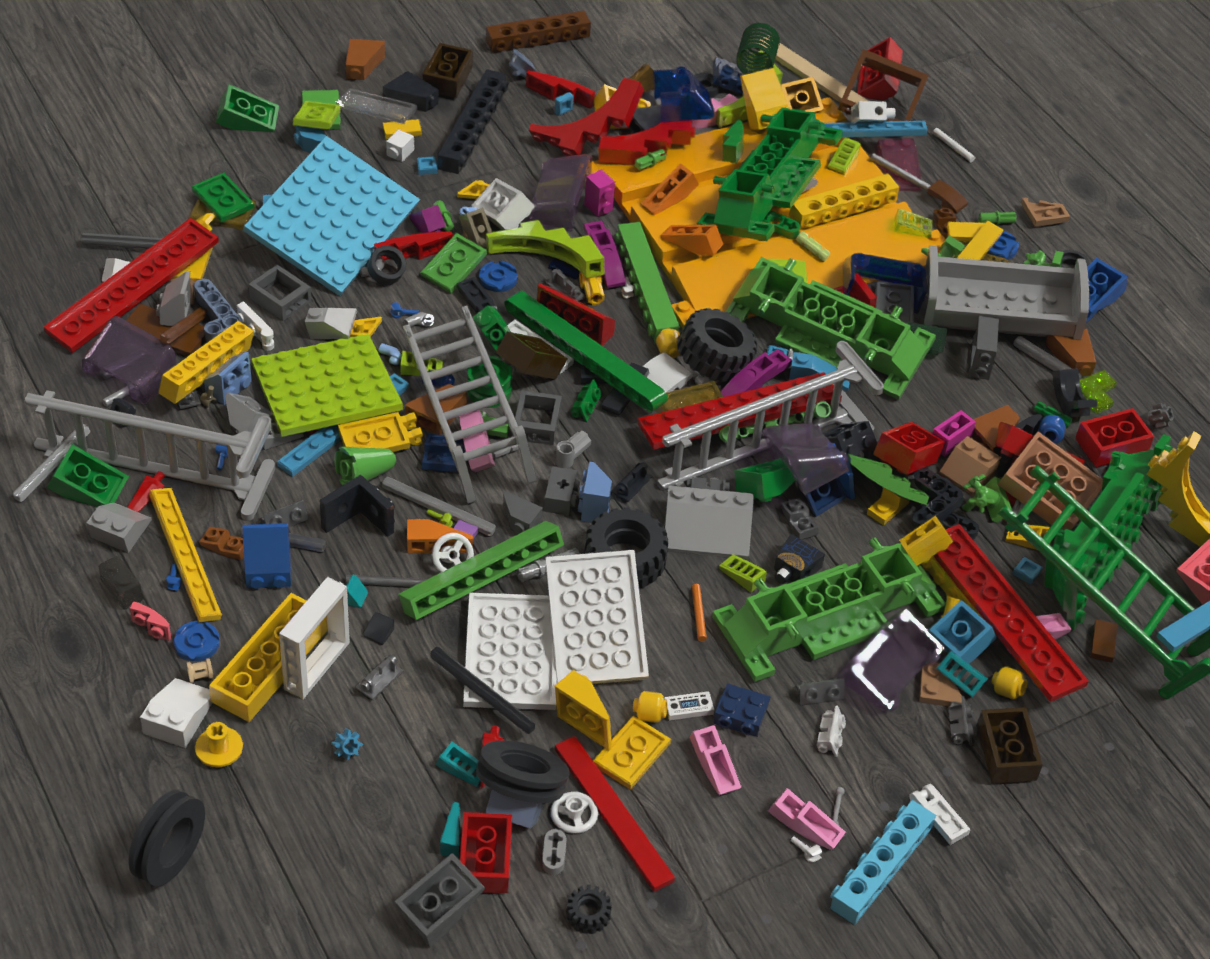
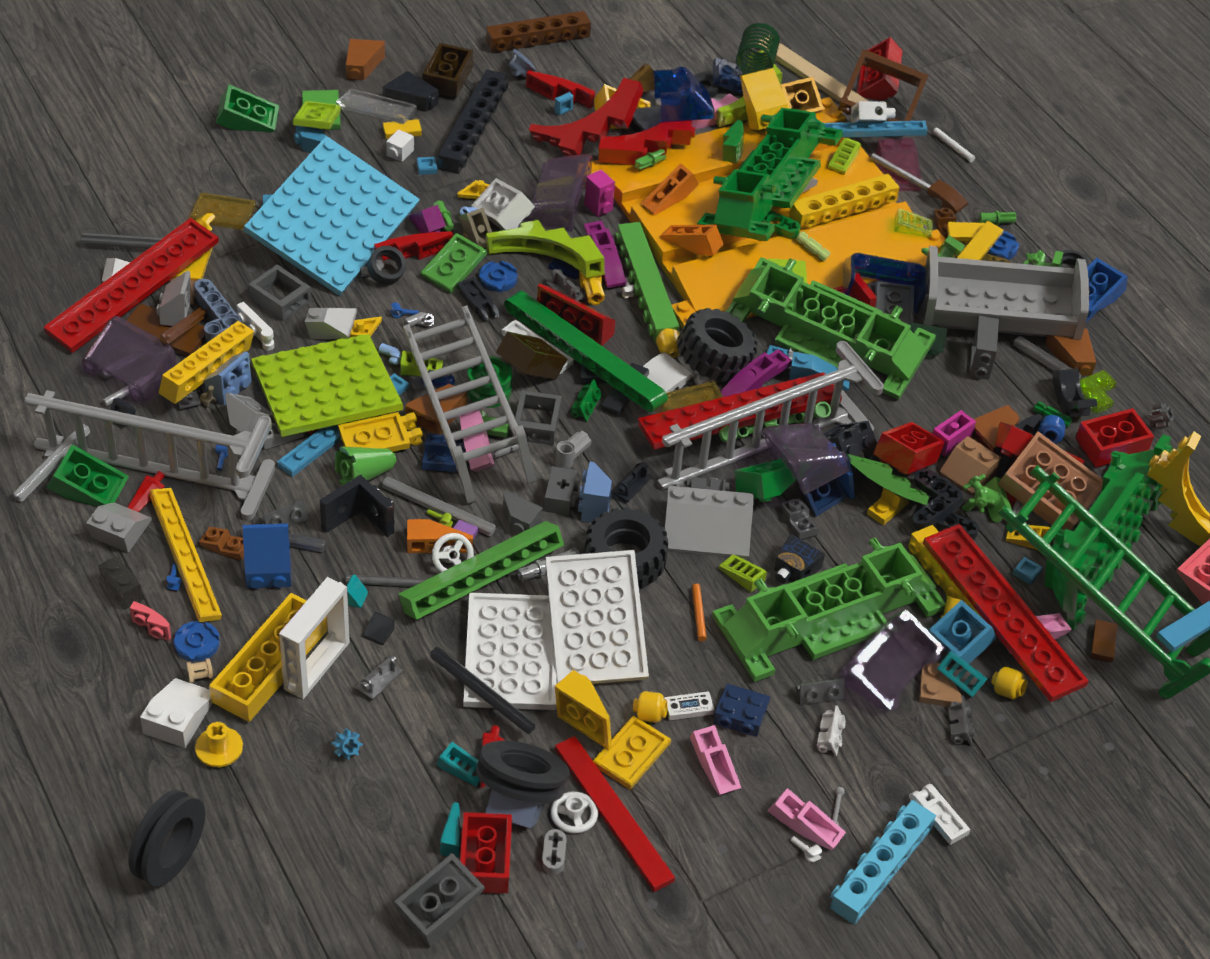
(222, 197): green tile -> none
(491, 325): green slope -> none
(589, 922): black tyre -> none
(926, 541): yellow brick -> none
(1009, 745): dark brown brick -> none
(1045, 212): medium nougat wing -> none

